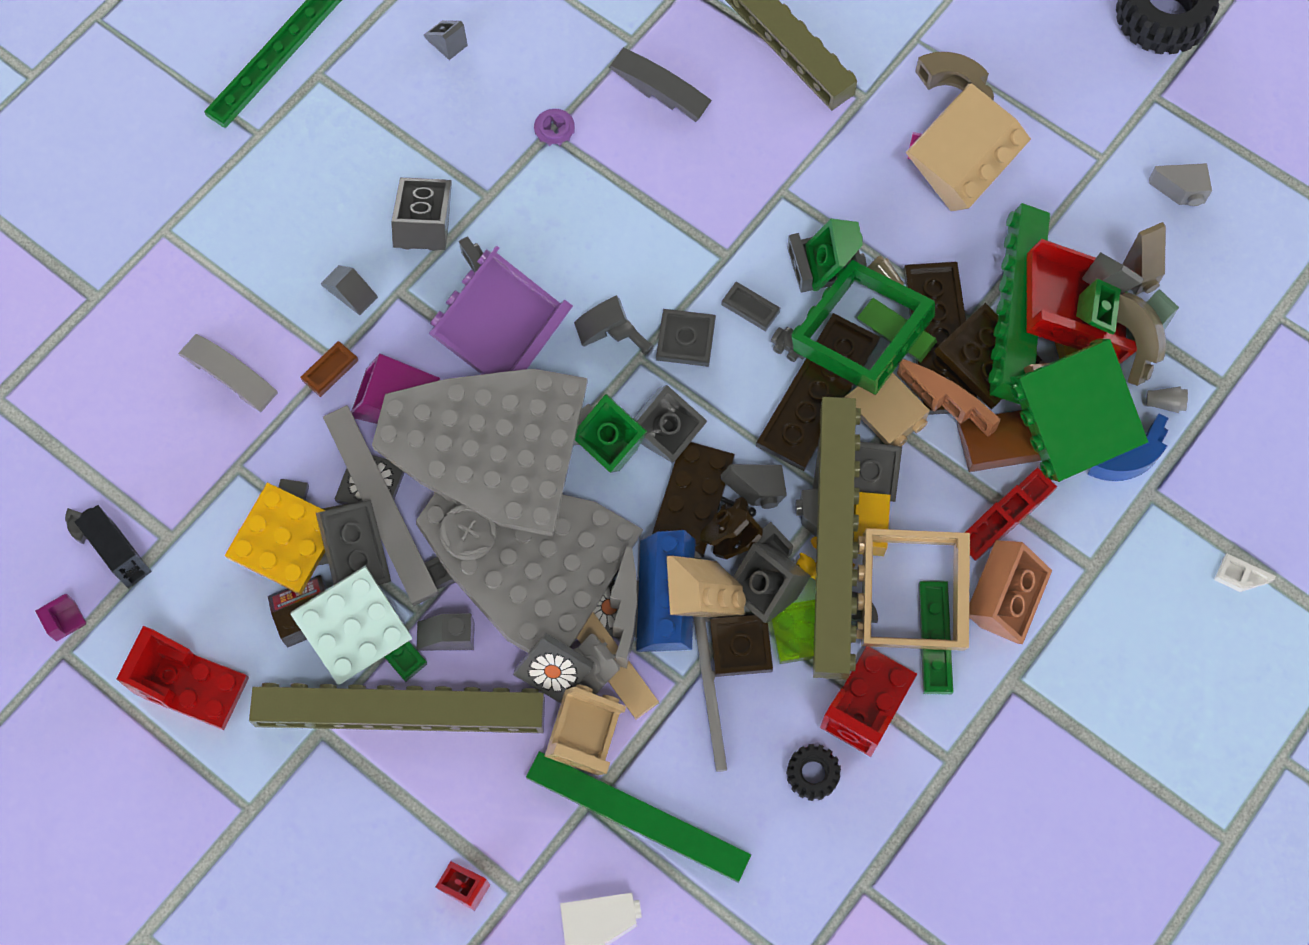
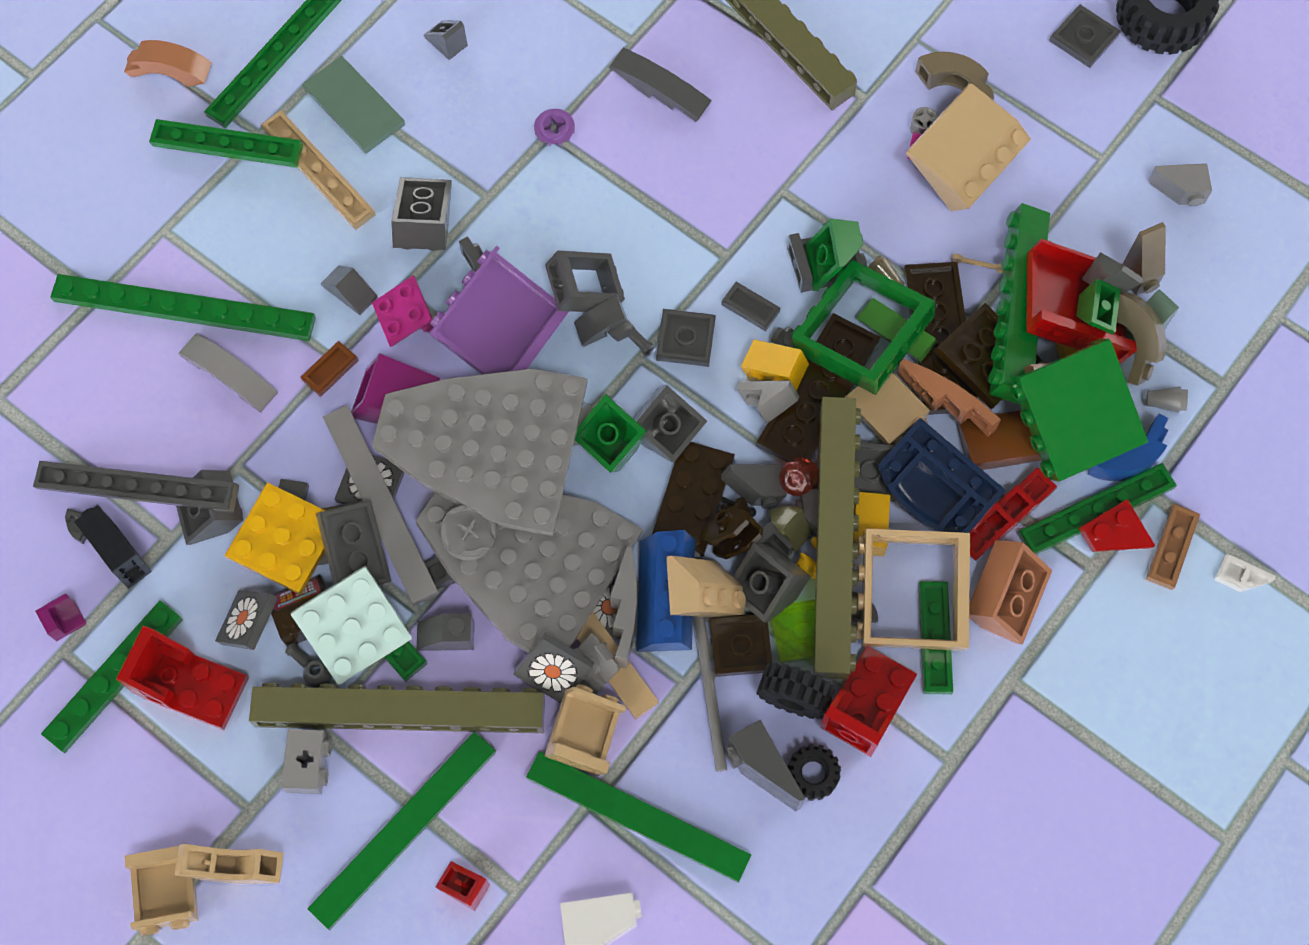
(103, 686): none -> green plate
(136, 486): none -> dark grey tile
(158, 894): none -> tan panel
(169, 60): none -> nougat arch
(183, 307): none -> green plate
(204, 523): none -> dark grey slope
(226, 143): none -> green plate
(229, 865): none -> tan arch
(246, 619): none -> dark grey tile
(299, 747): none -> light grey brick
(301, 658): none -> dark grey bar
(322, 173): none -> tan tile
(353, 104): none -> sand green tile
(401, 831): none -> green tile
(402, 311): none -> dark pink hinge
(564, 286): none -> dark grey window
(762, 764): none -> dark grey slope
(768, 396): none -> light grey slope
(774, 363): none -> yellow brick
(792, 524): none -> olive tile
(795, 690): none -> black tyre
(799, 476): none -> clear red head
(922, 115): none -> light grey wheel
(937, 481): none -> dark blue slope
(959, 258): none -> tan hinge
(1066, 522): none -> green tile
(1084, 36): none -> dark grey tile
(1116, 530): none -> red wing
(1173, 546): none -> medium nougat tile

